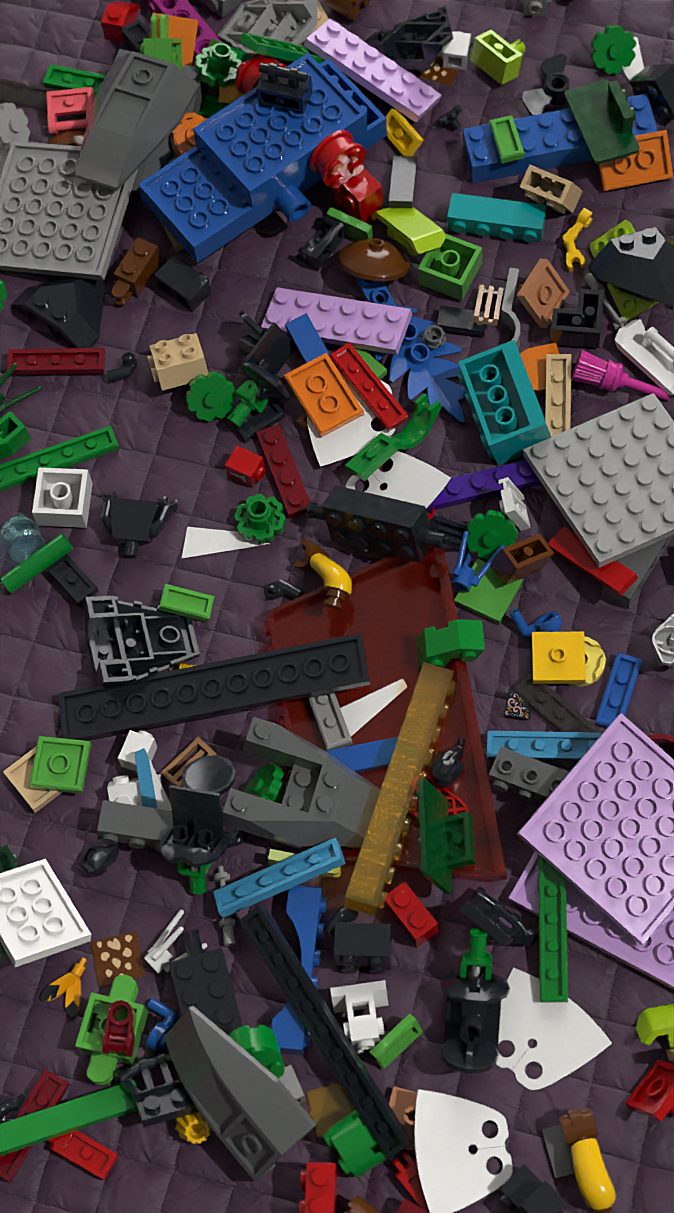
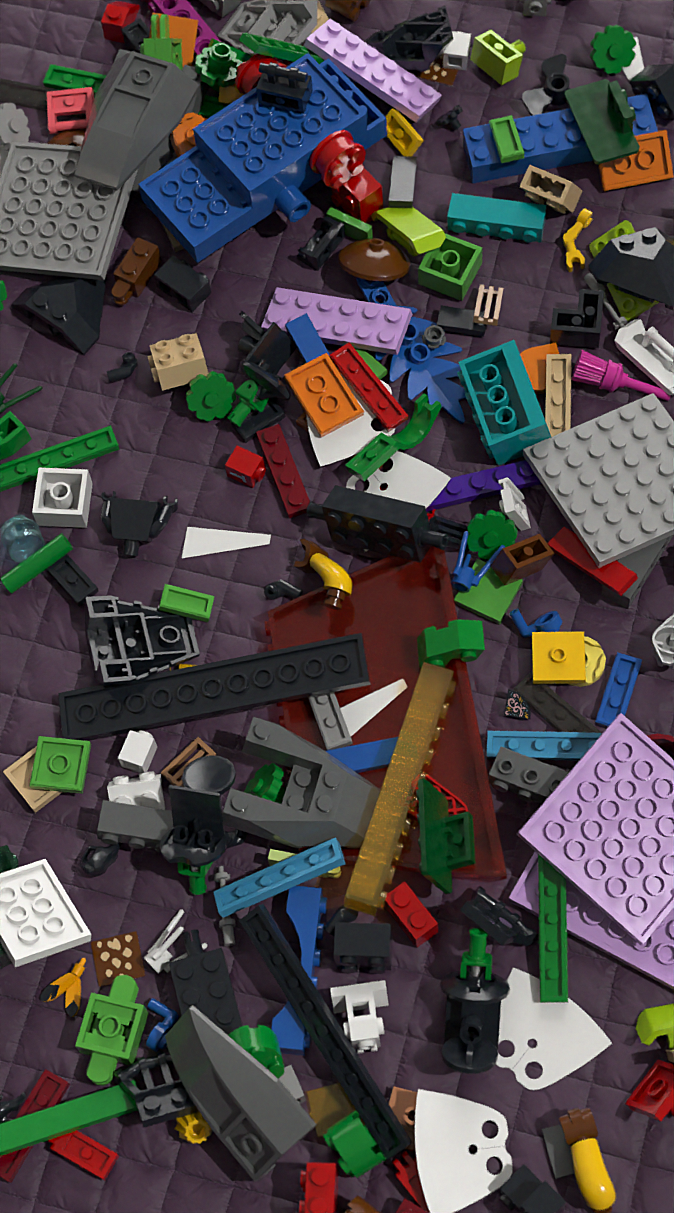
(57, 361): dark red plate -> none
(119, 1035): dark red piece -> none
(150, 787): dark azure sticker -> none
(260, 519): green plant -> none
(396, 1041): bright green tile -> none
(445, 766): black piece -> none
(507, 315): light grey piece -> none
(542, 292): nougat tile -> none

